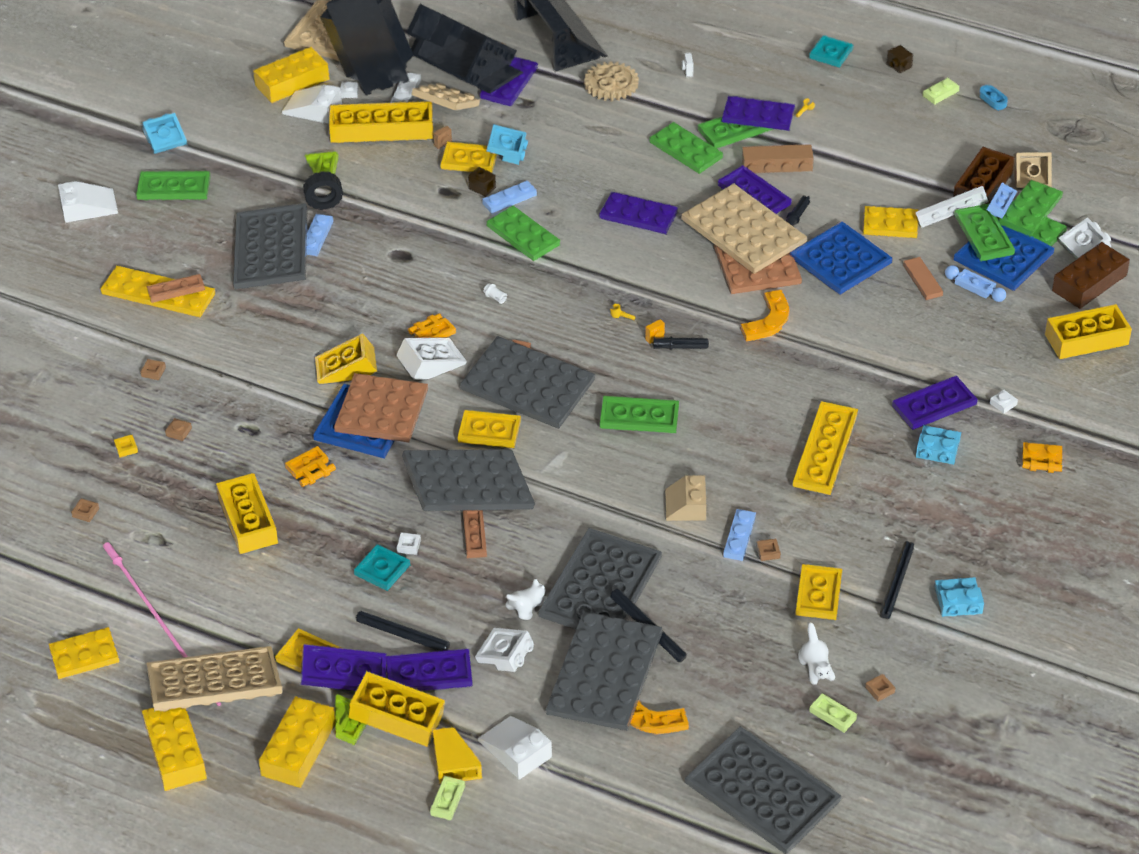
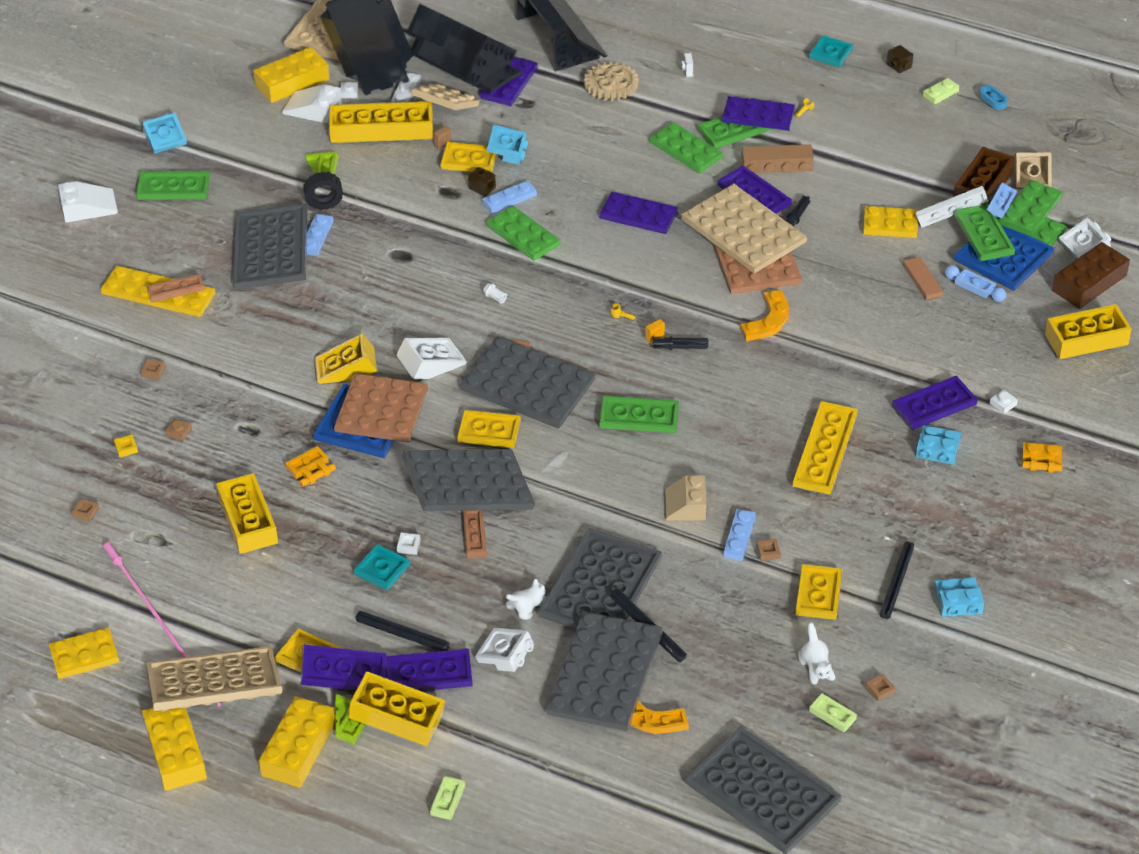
(433, 327): light orange plate -> none
(454, 756): yellow slope -> none
(517, 746): white slope -> none
(841, 257): blue plate -> none

